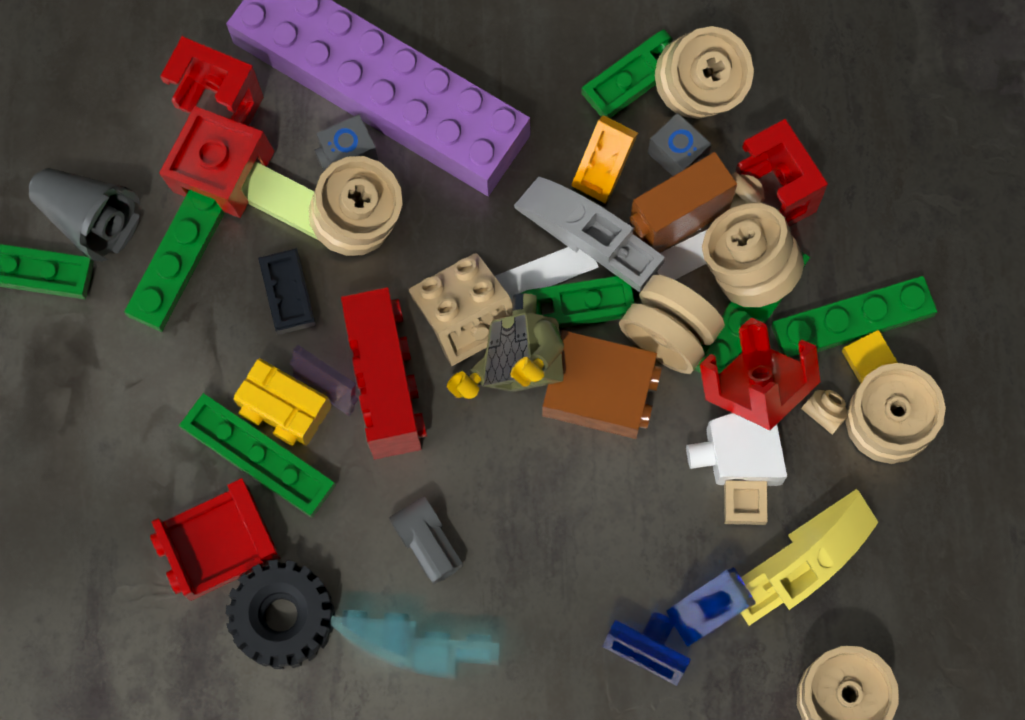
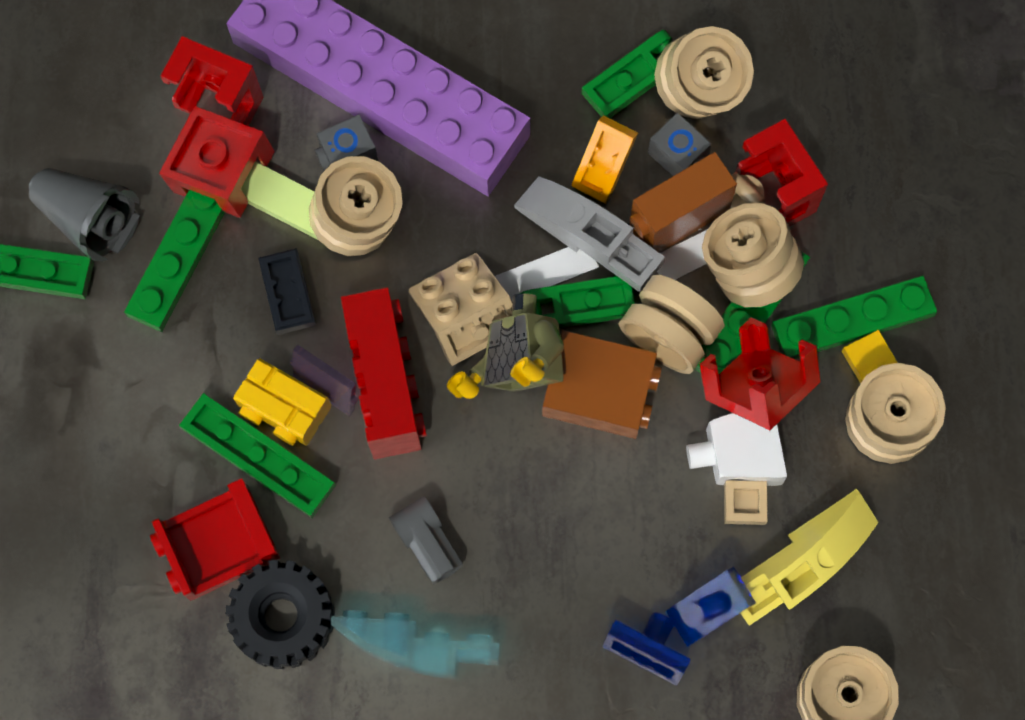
(826, 409): tan plate -> none

